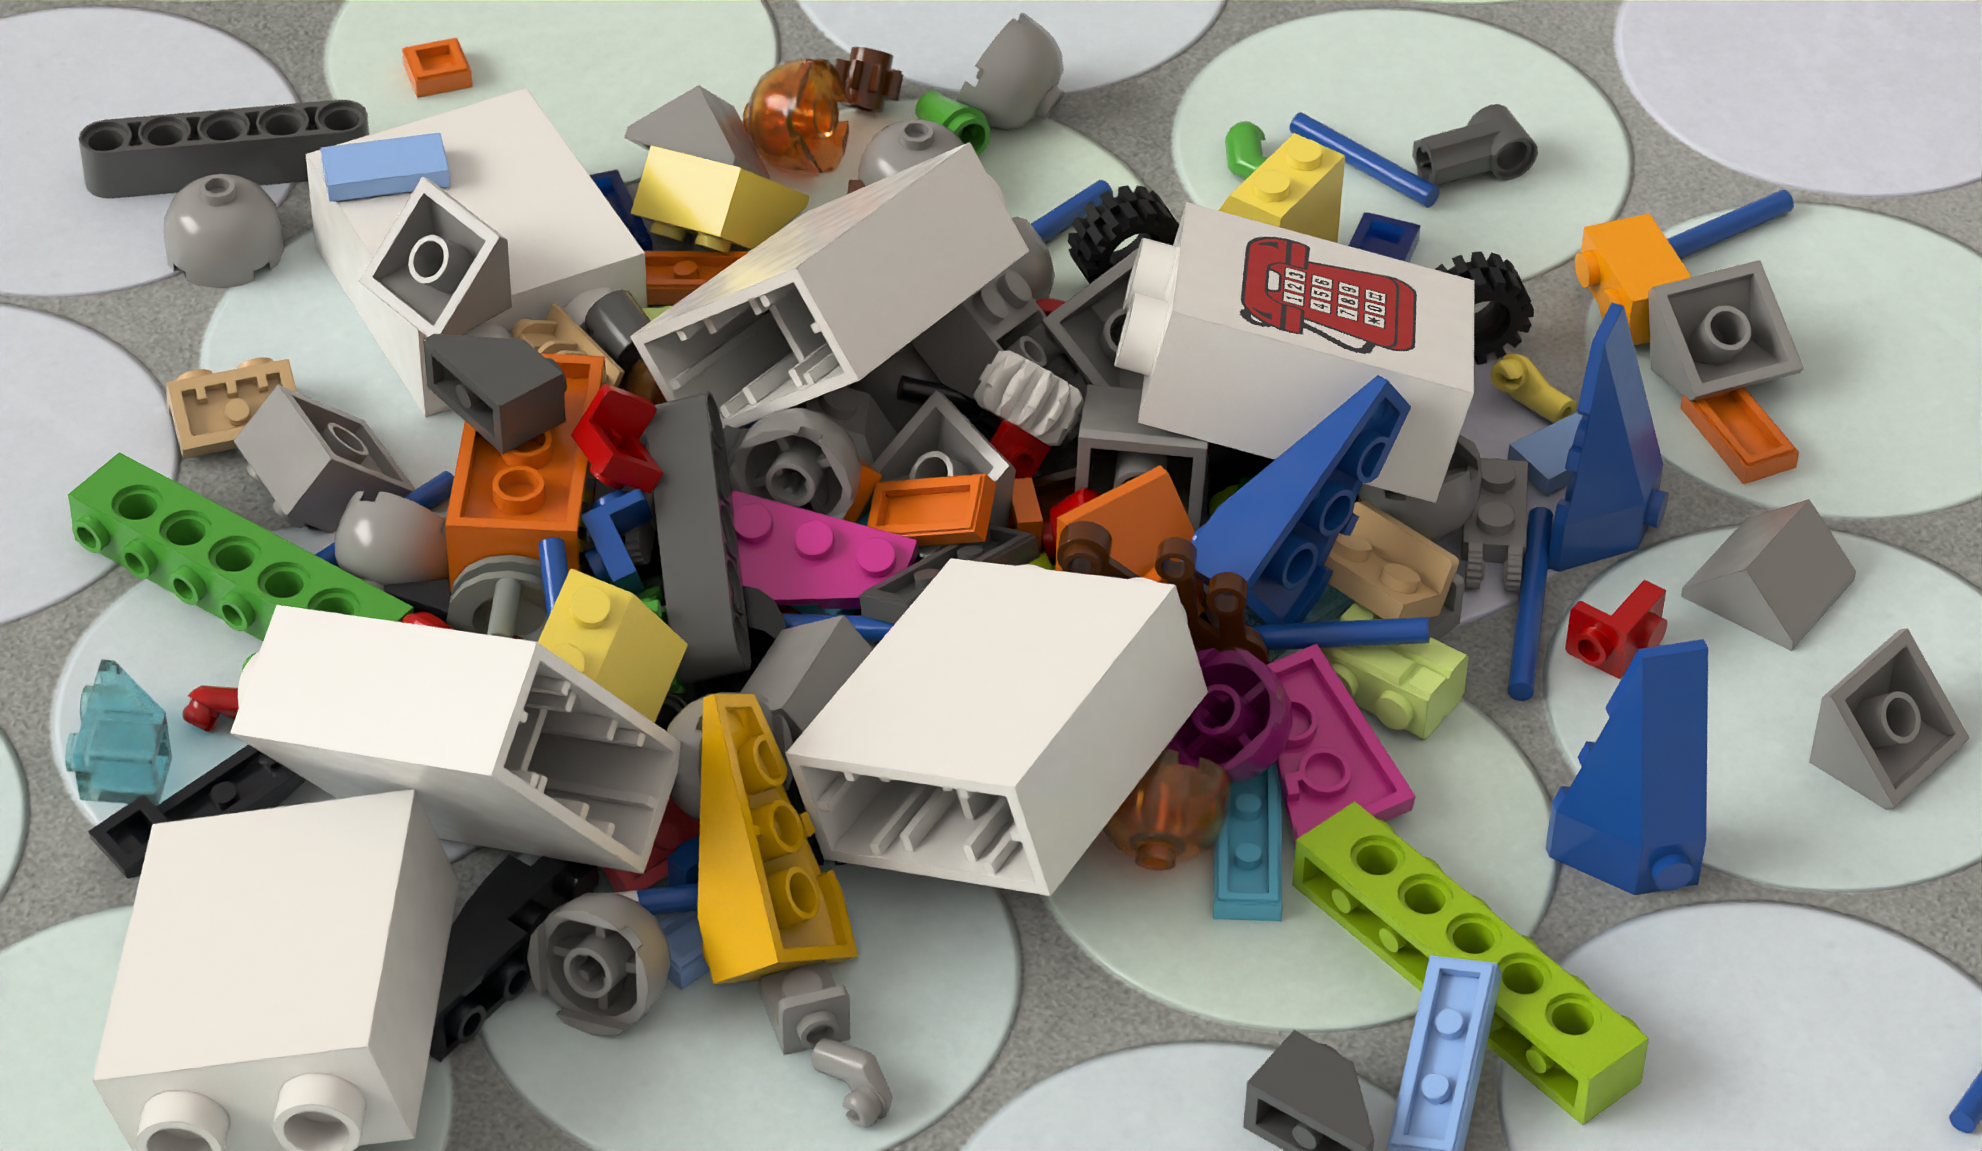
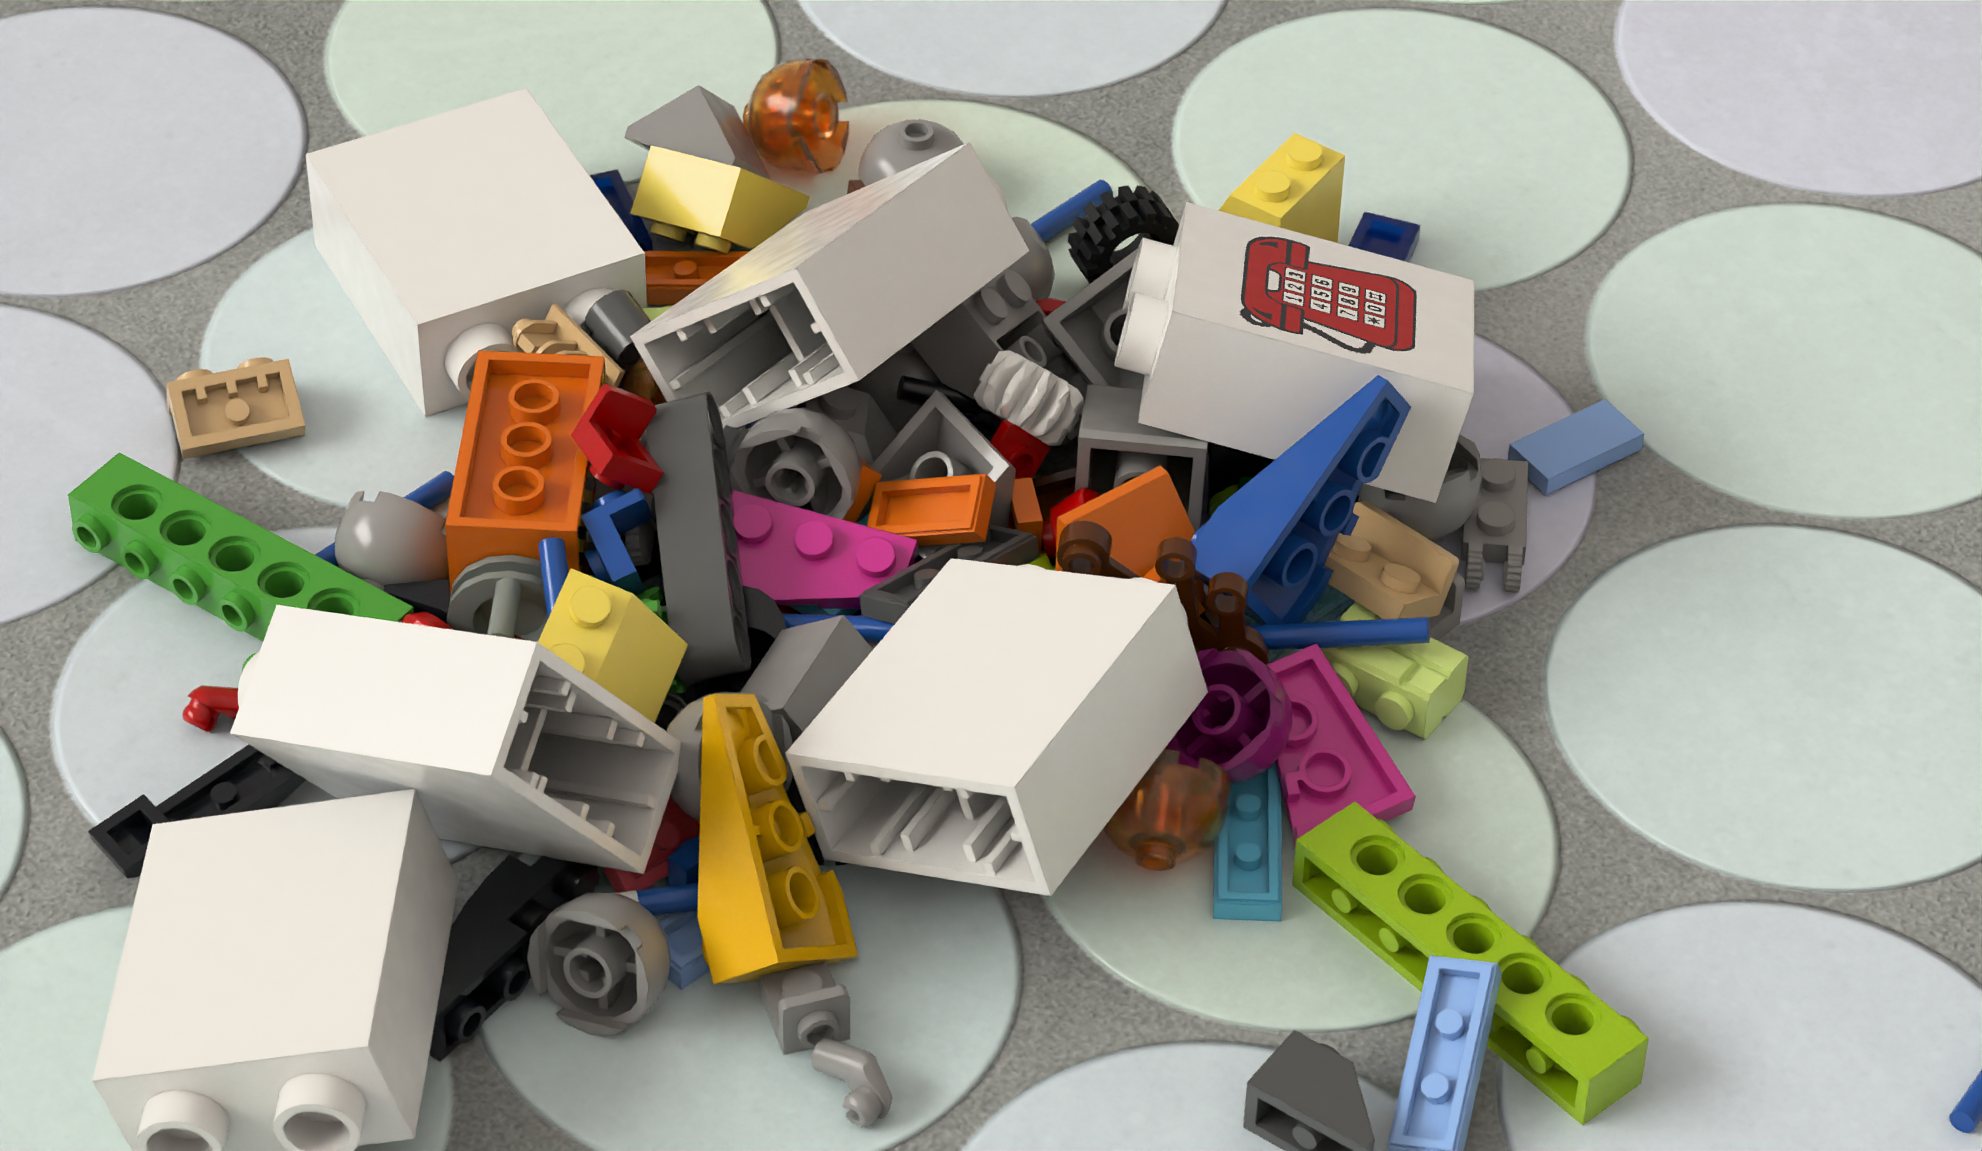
(121, 741): clear light blue slope -> none
(175, 149): dark grey beam -> none
(222, 231): light grey cylinder -> none
(315, 459): light grey slope -> none
(383, 166): light blue tile -> none
(437, 67): orange tile -> none
(441, 265): light grey slope -> none
(496, 386): dark grey slope -> none
(869, 79): reddish brown gear -> none
(966, 121): bright green cone -> none
(1017, 76): light grey cylinder -> none
(1244, 148): bright green arm -> none
(1367, 160): blue bar -> none
(1487, 143): dark grey piece -> none
(1508, 306): black tyre -> none
(1525, 384): light yellow arm -> none
(1530, 604): blue bar -> none
(1612, 457): blue wedge -> none
(1614, 639): red bracket -> none
(1623, 263): light orange brick -> none
(1643, 784): blue wedge -> none
(1719, 332): light grey slope -> none
(1732, 223): blue bar -> none
(1742, 434): orange tile -> none
(1774, 574): light grey slope -> none
(1886, 724): light grey slope -> none

